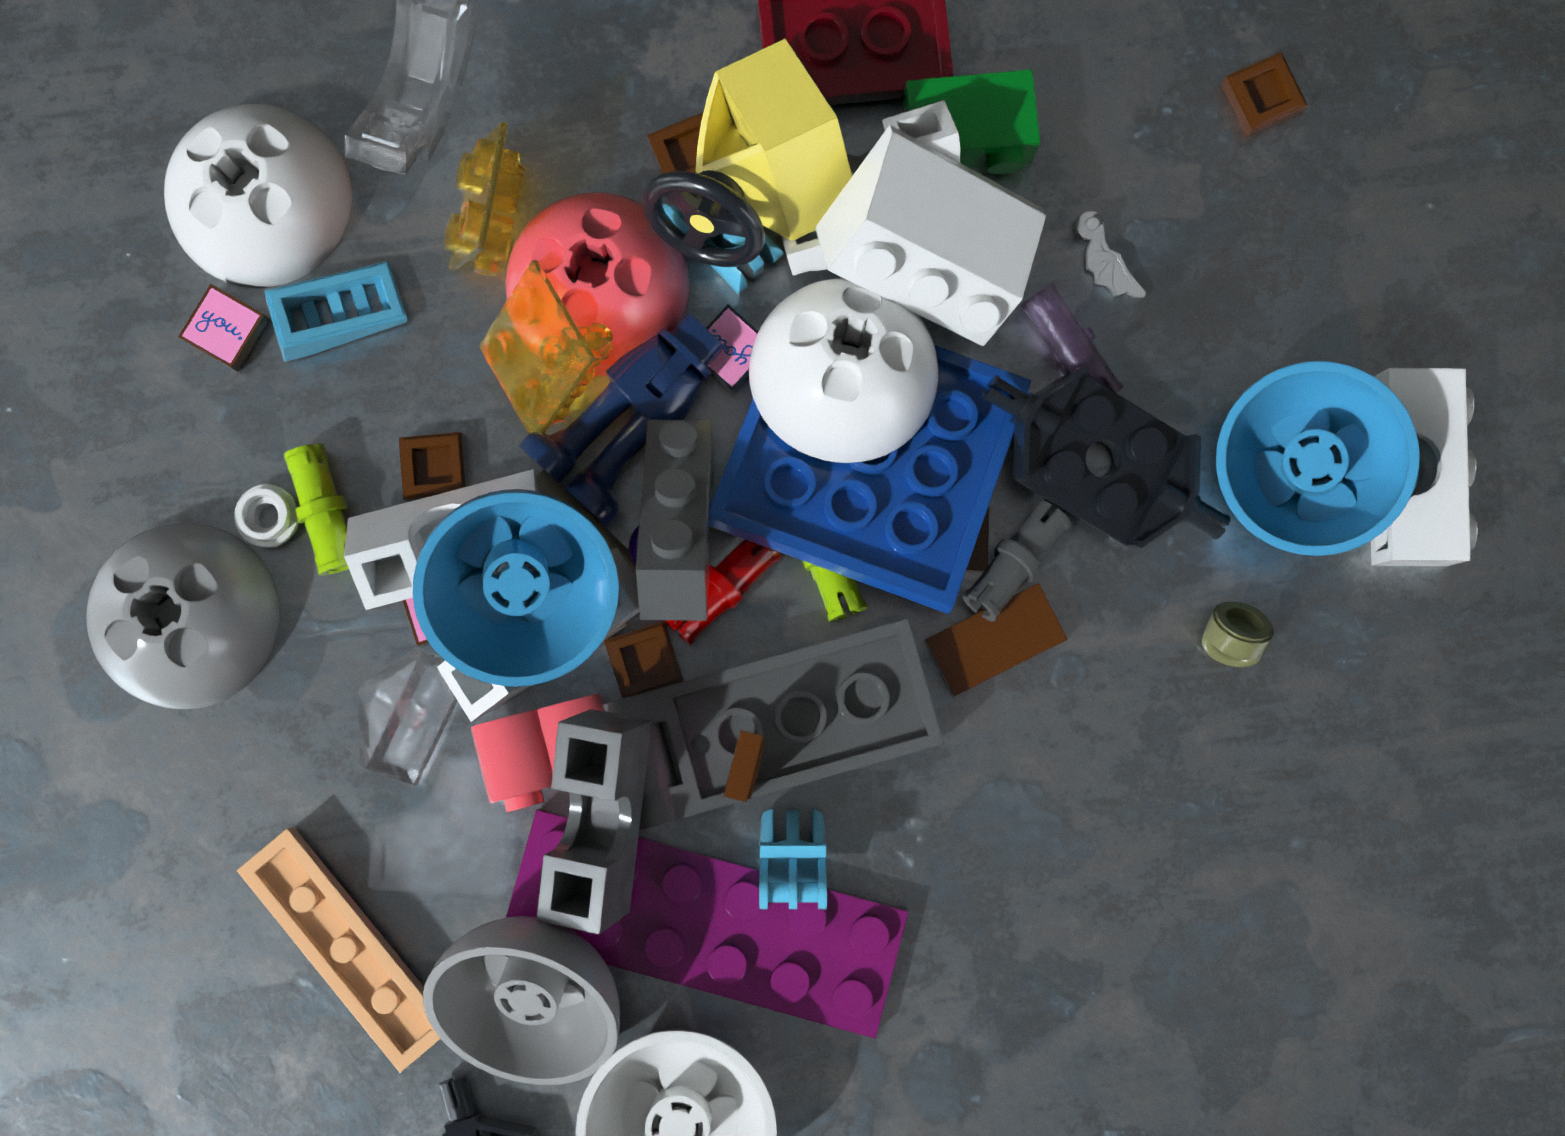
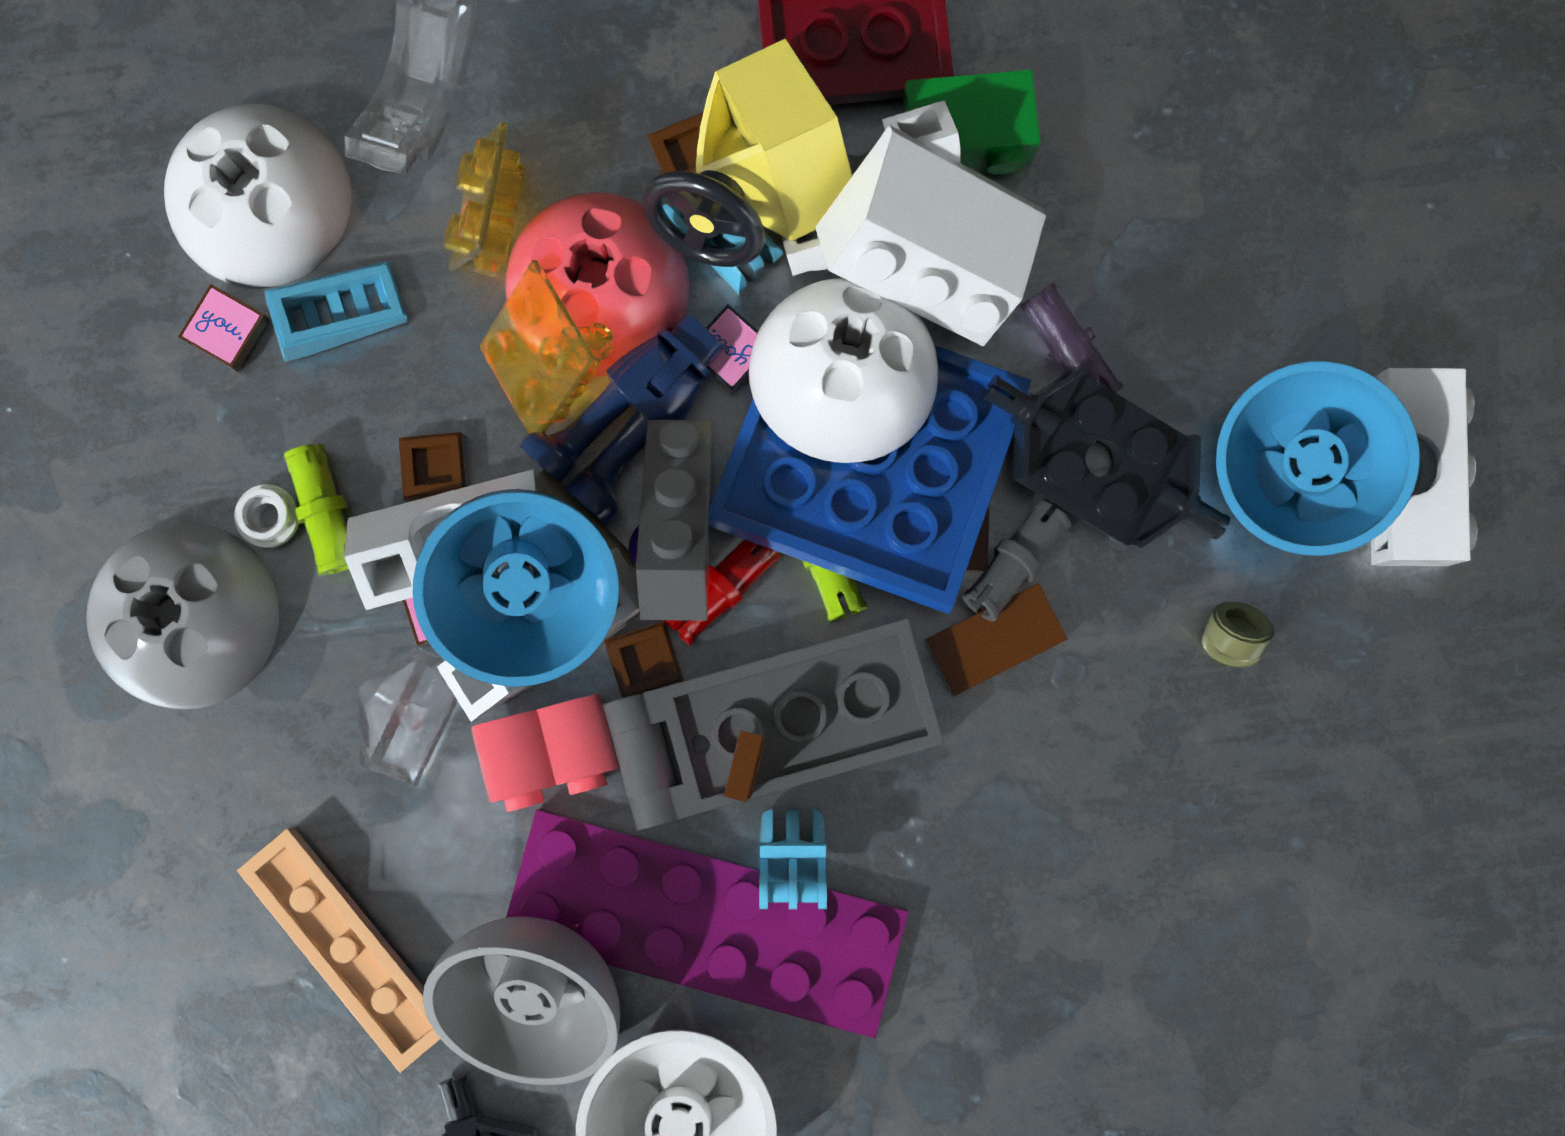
(593, 866): dark grey arch -> none
(1105, 264): light grey piece -> none
(1264, 94): reddish brown tile -> none

